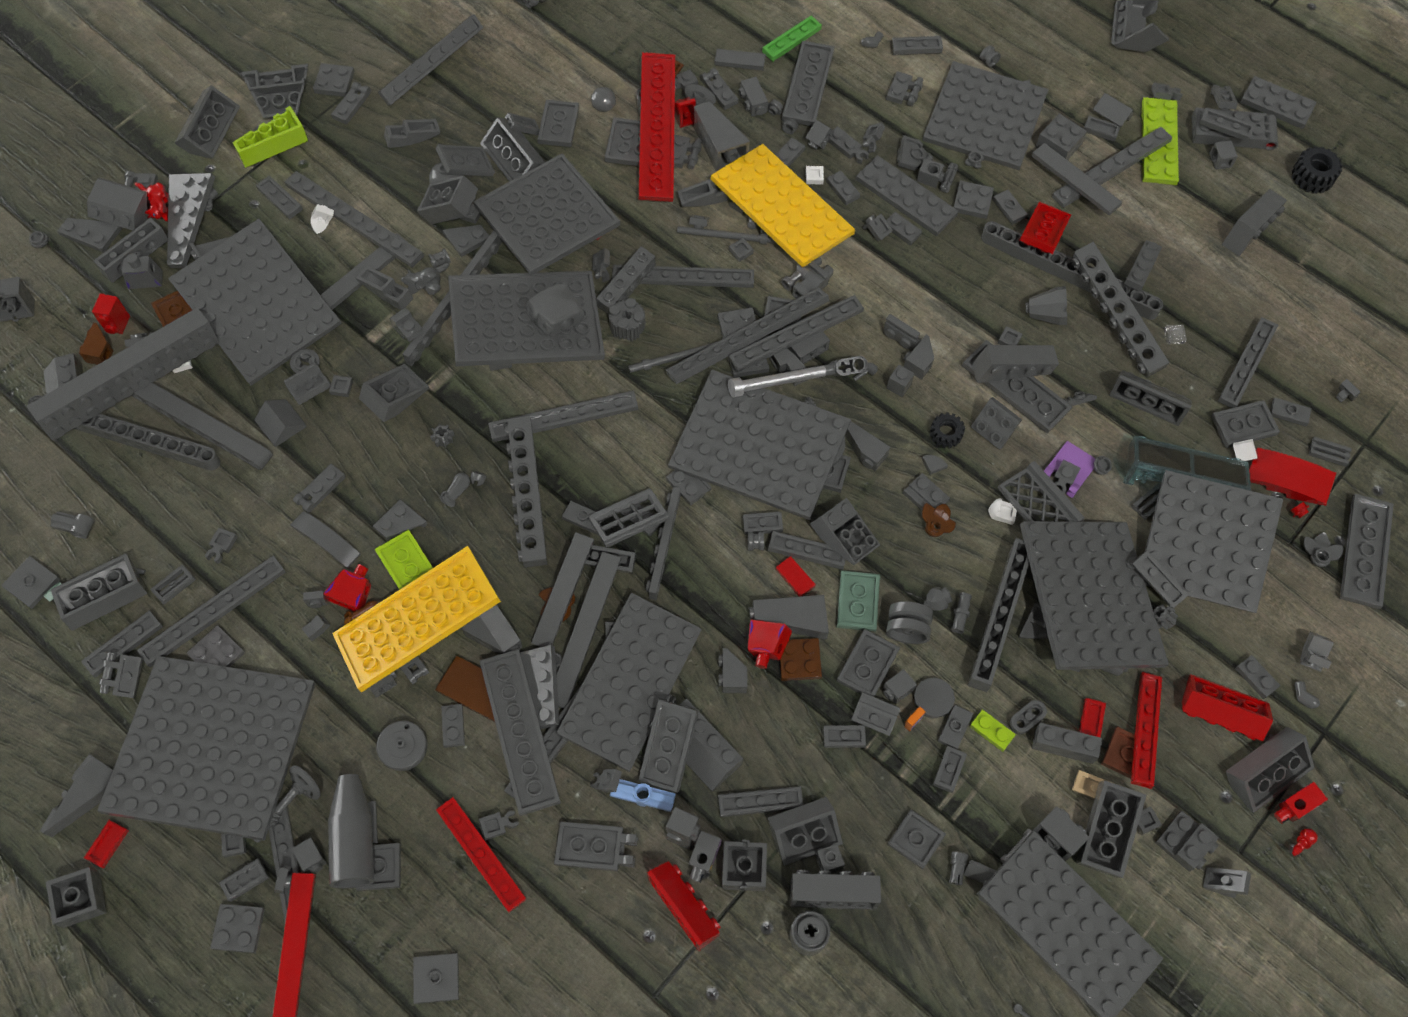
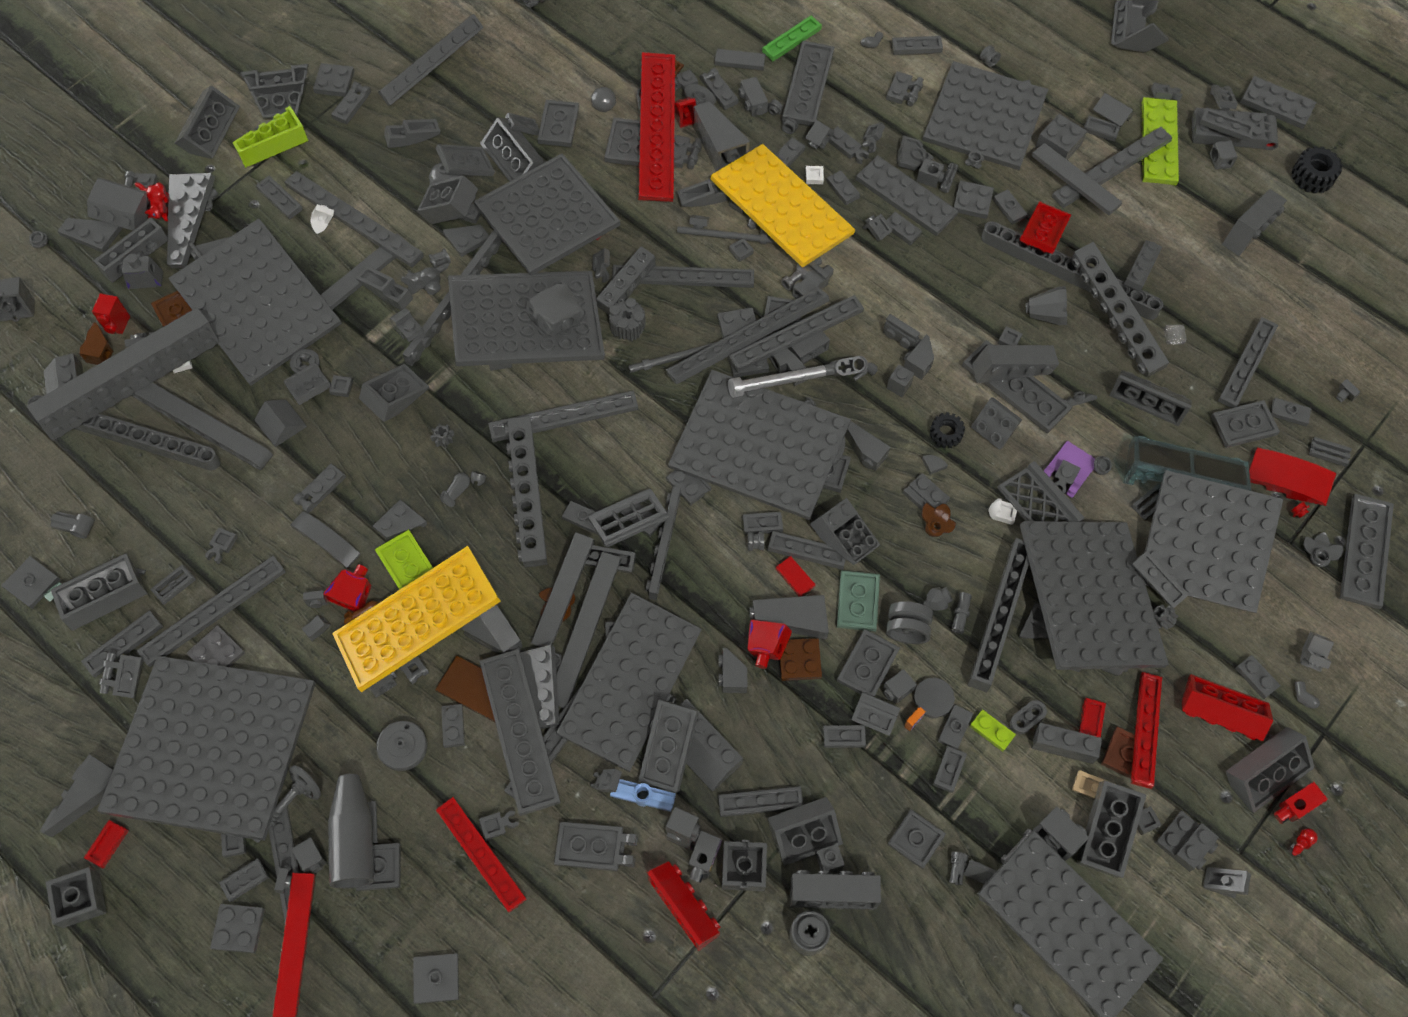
(1245, 450): white tile -> none

